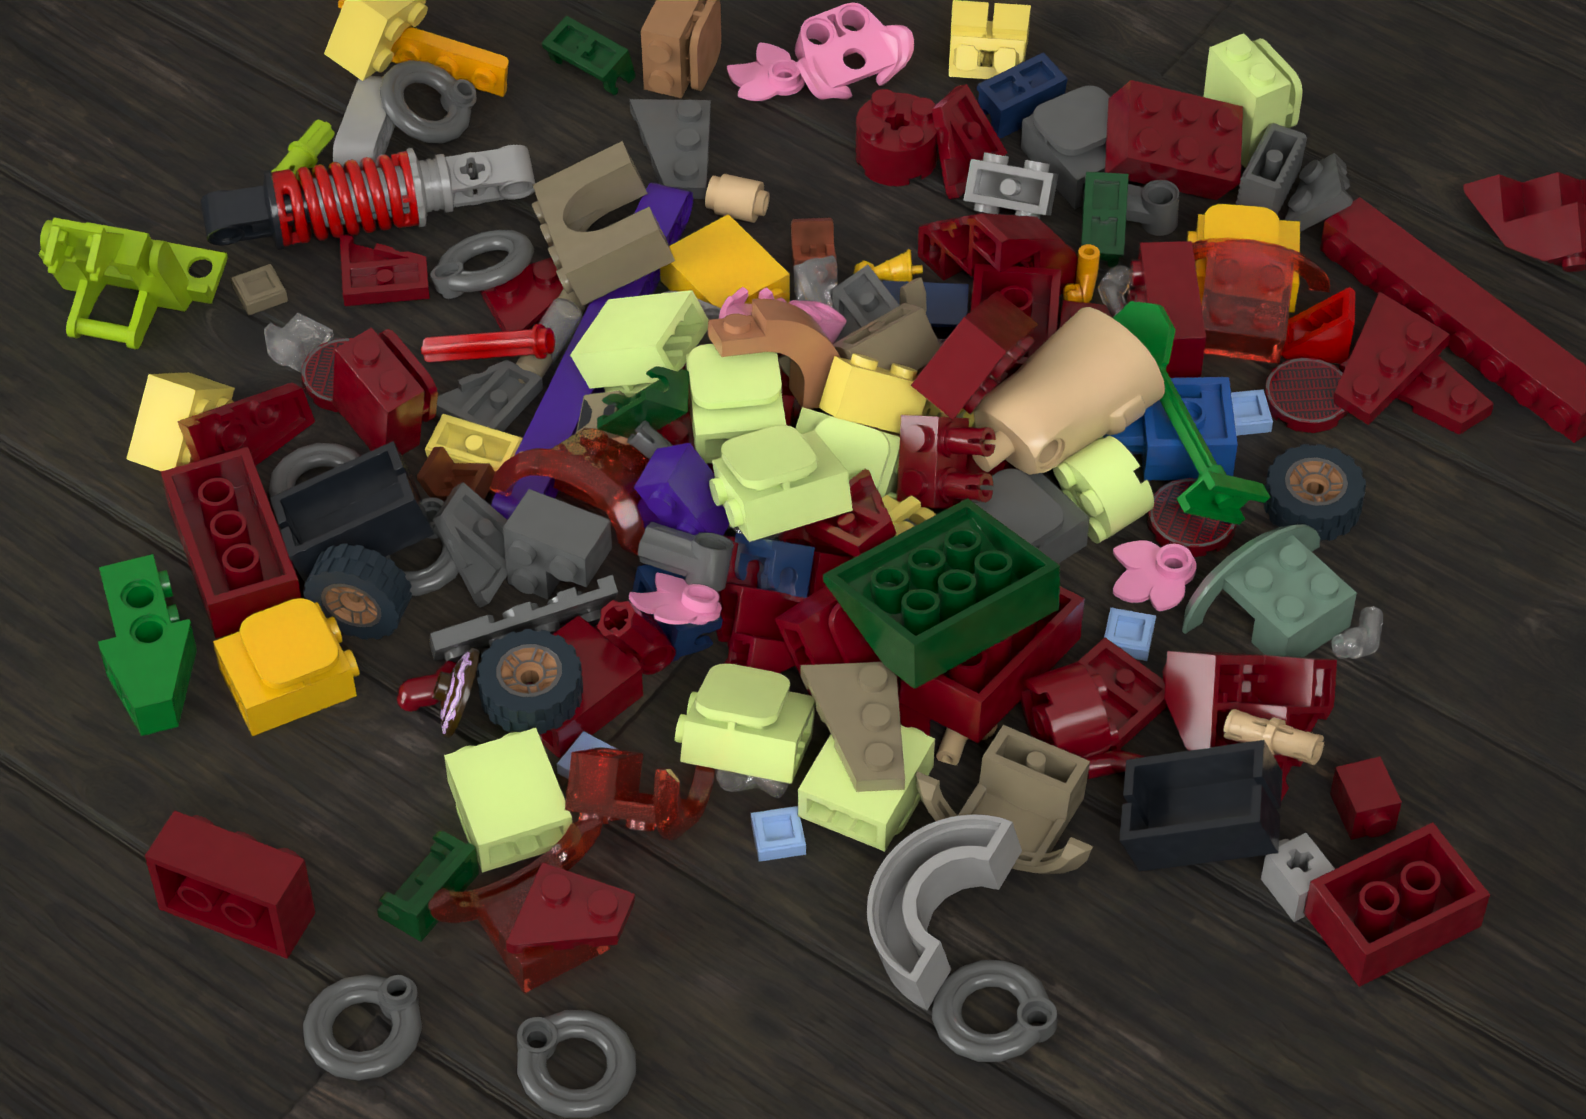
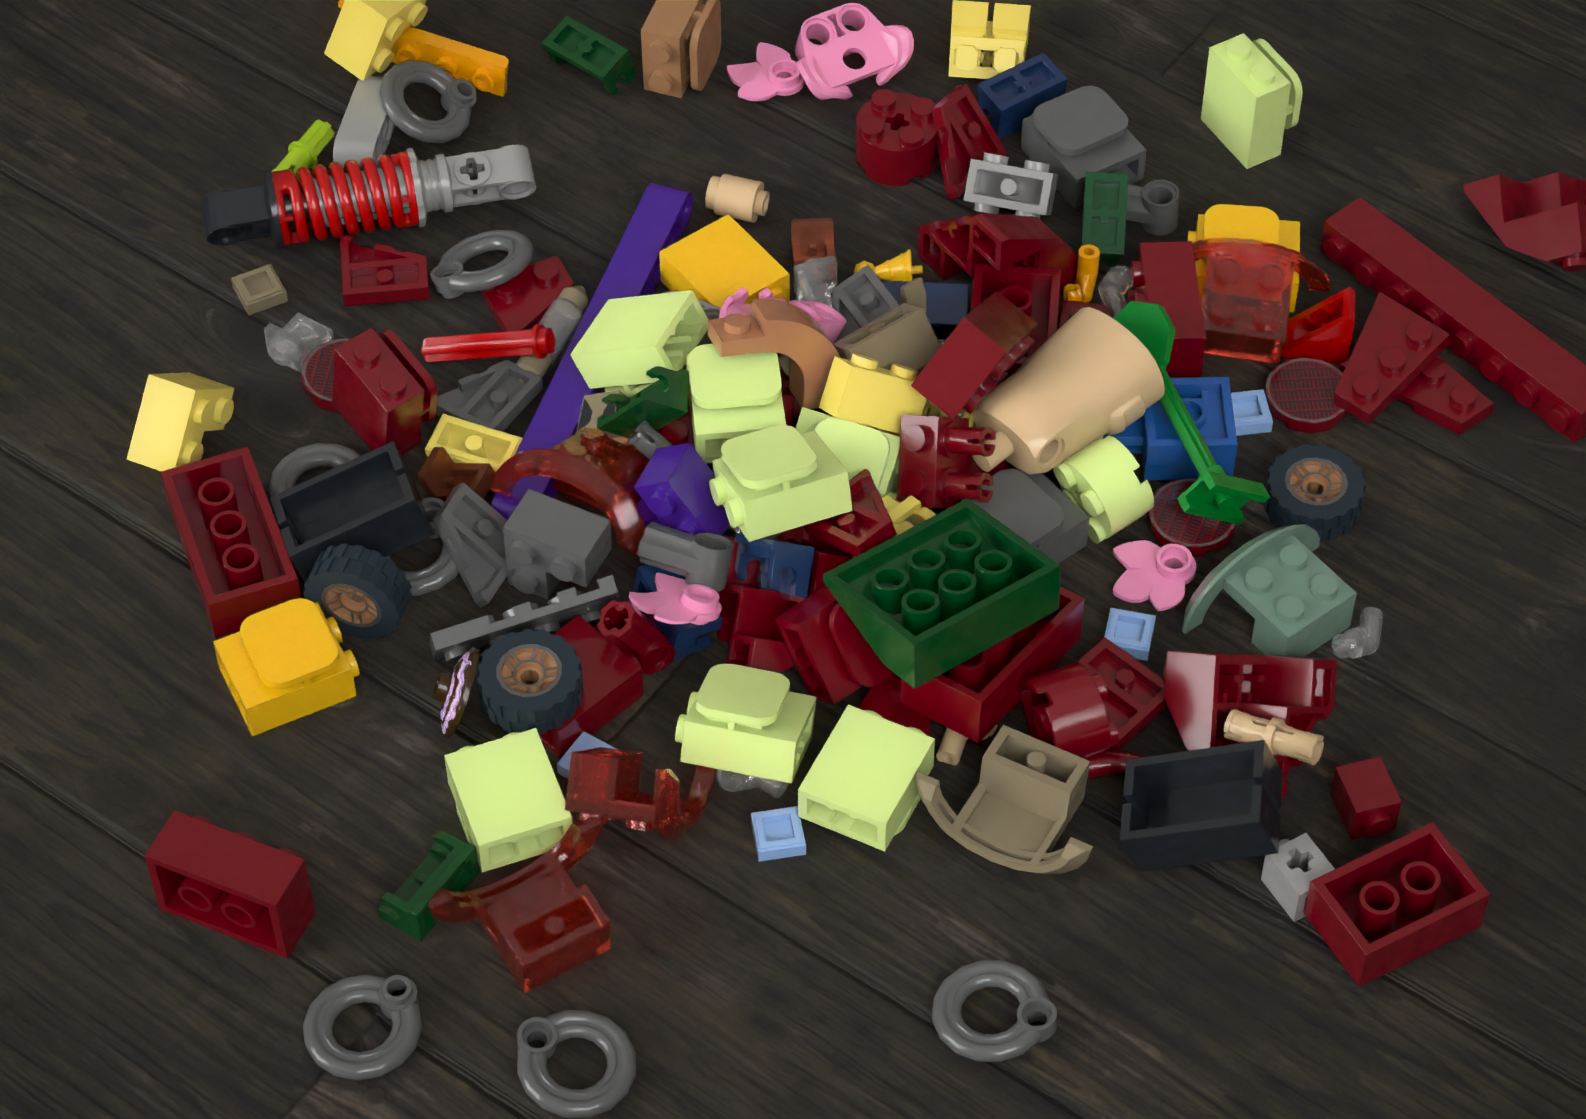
(94, 255): lime container -> none
(152, 648): green brick -> none
(256, 422): dark red wing -> none
(419, 690): dark red arm -> none
(570, 912): dark red wing -> none
(603, 258): dark tan arch -> none
(676, 140): dark grey wing -> none
(864, 719): dark tan wing -> none
(916, 880): light grey brick -> none
(1174, 139): dark red brick -> none
(1272, 168): dark grey brick -> none
(1320, 192): dark grey wing -> none

